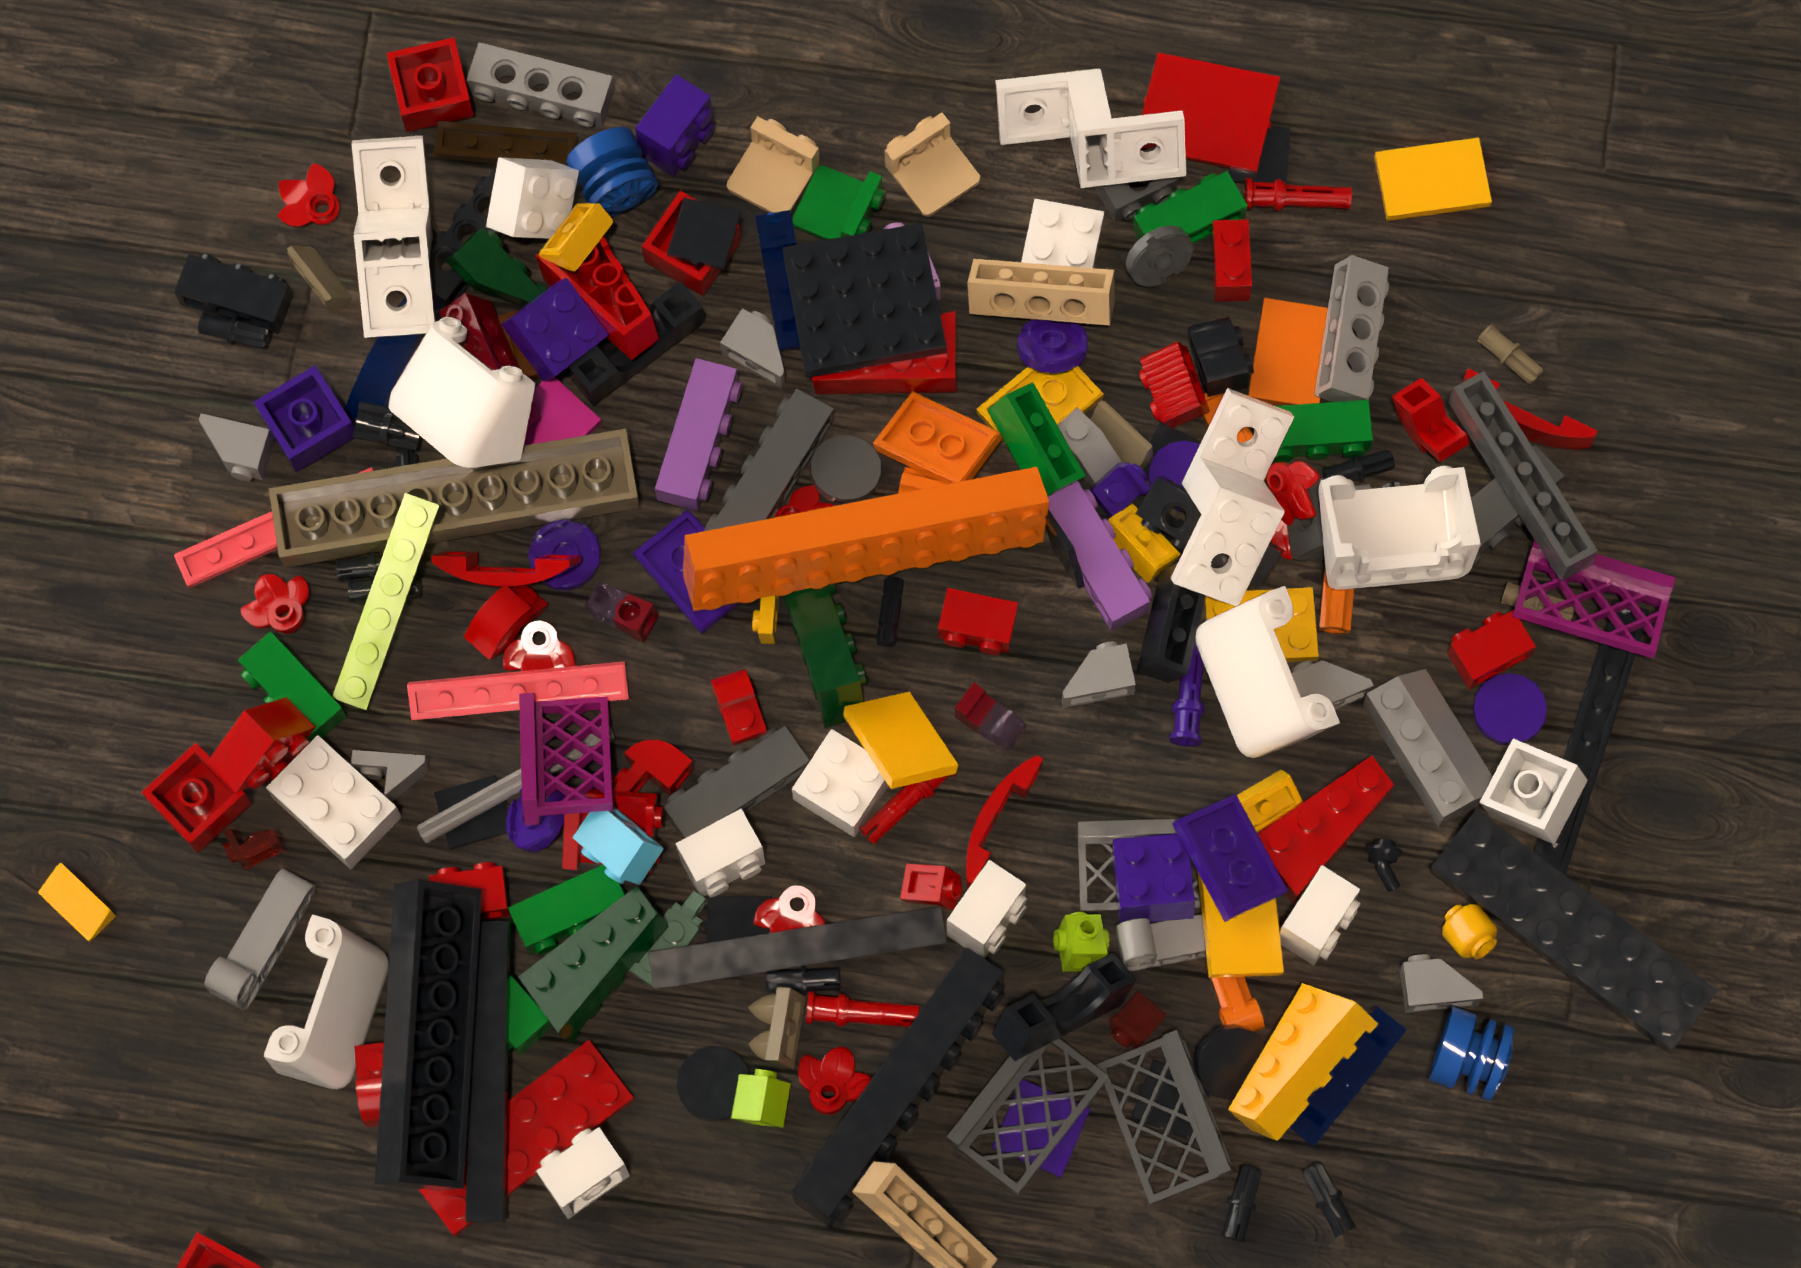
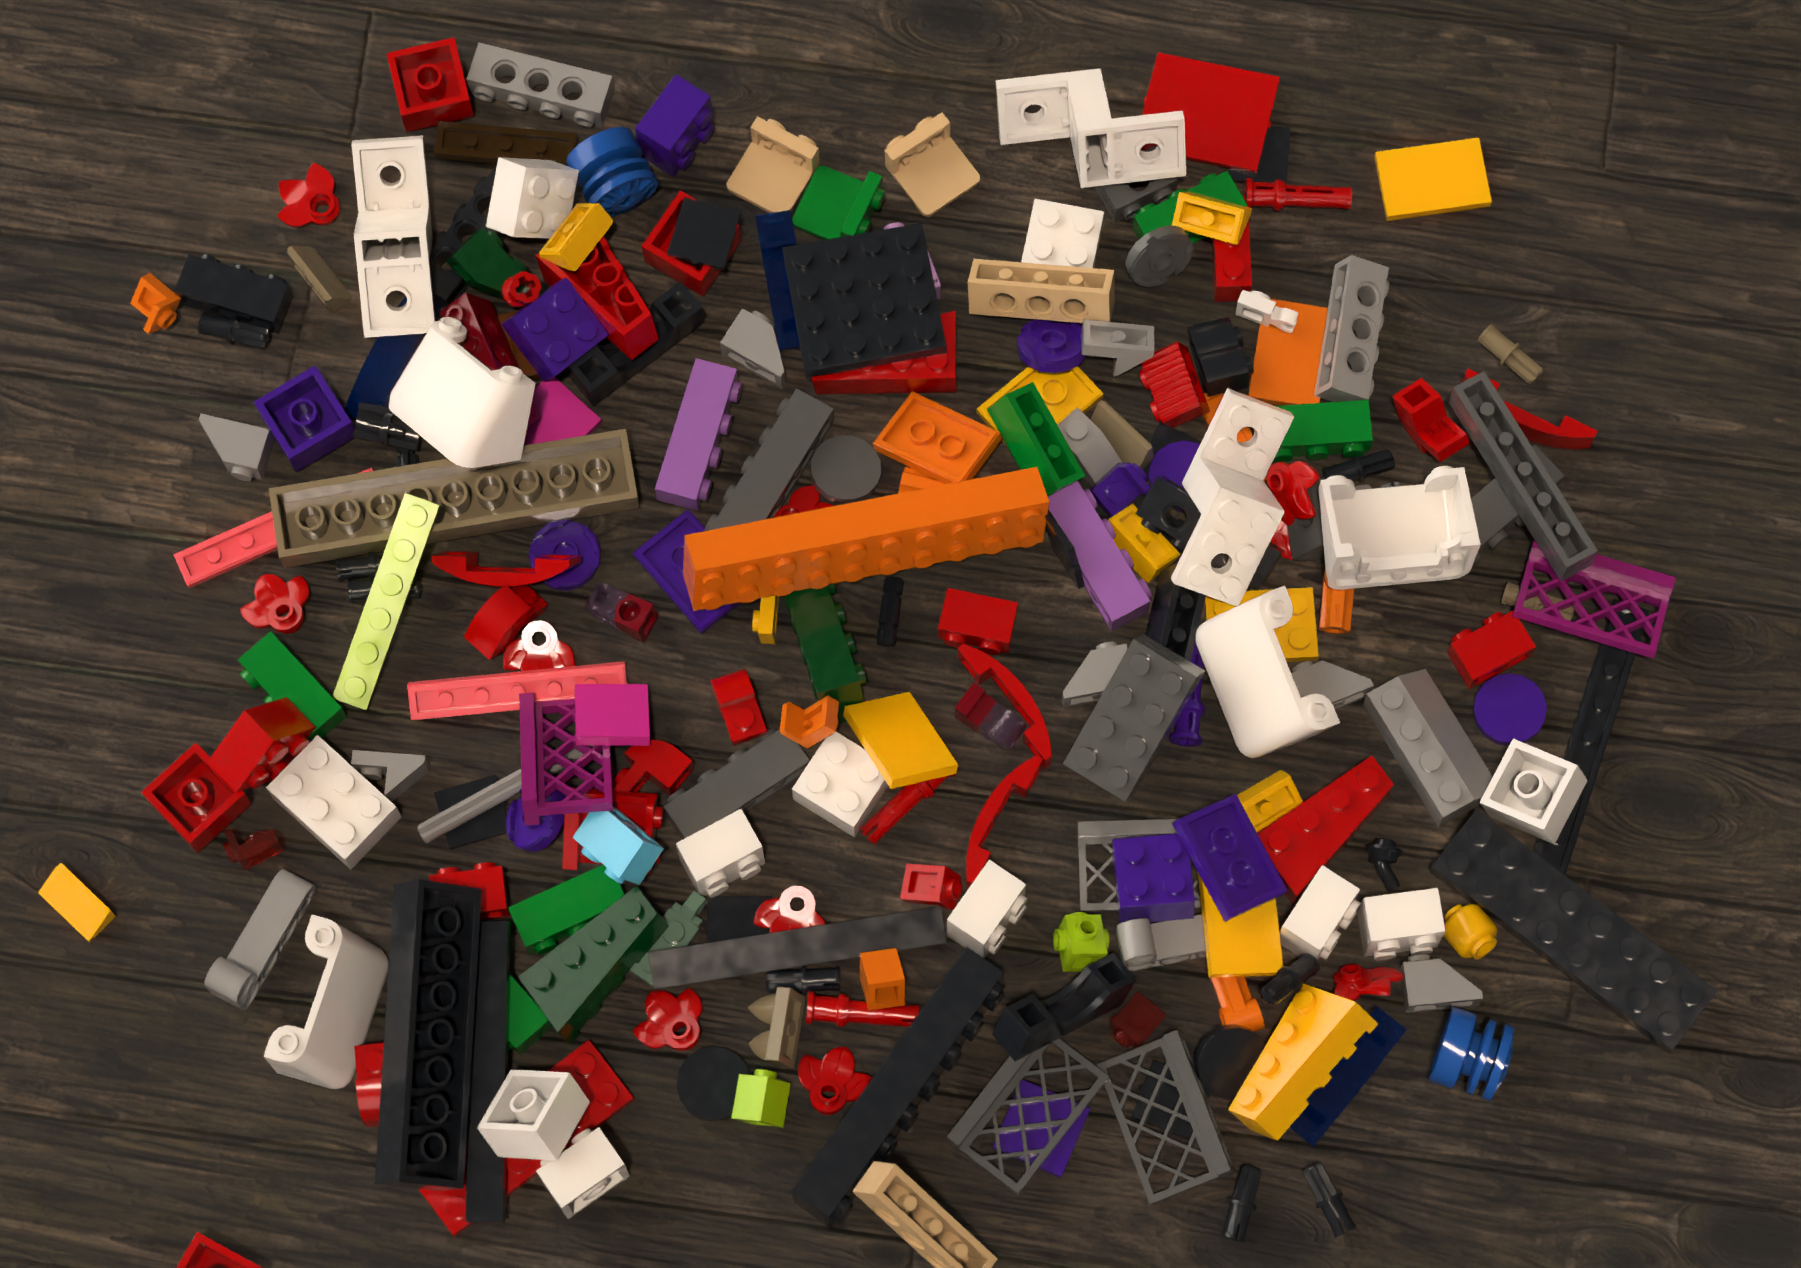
(156, 303): none -> orange bracket
(519, 279): none -> red bush
(533, 1114): none -> white brick
(612, 714): none -> dark pink tile
(667, 1016): none -> red plate
(811, 724): none -> orange bracket
(882, 979): none -> orange brick
(981, 668): none -> red slope
(1123, 342): none -> light grey slope
(1133, 717): none -> dark grey brick
(1211, 217): none -> yellow slope
(1262, 310): none -> white plate
(1290, 979): none -> black axle
(1354, 980): none -> red plate
(1401, 923): none -> white brick

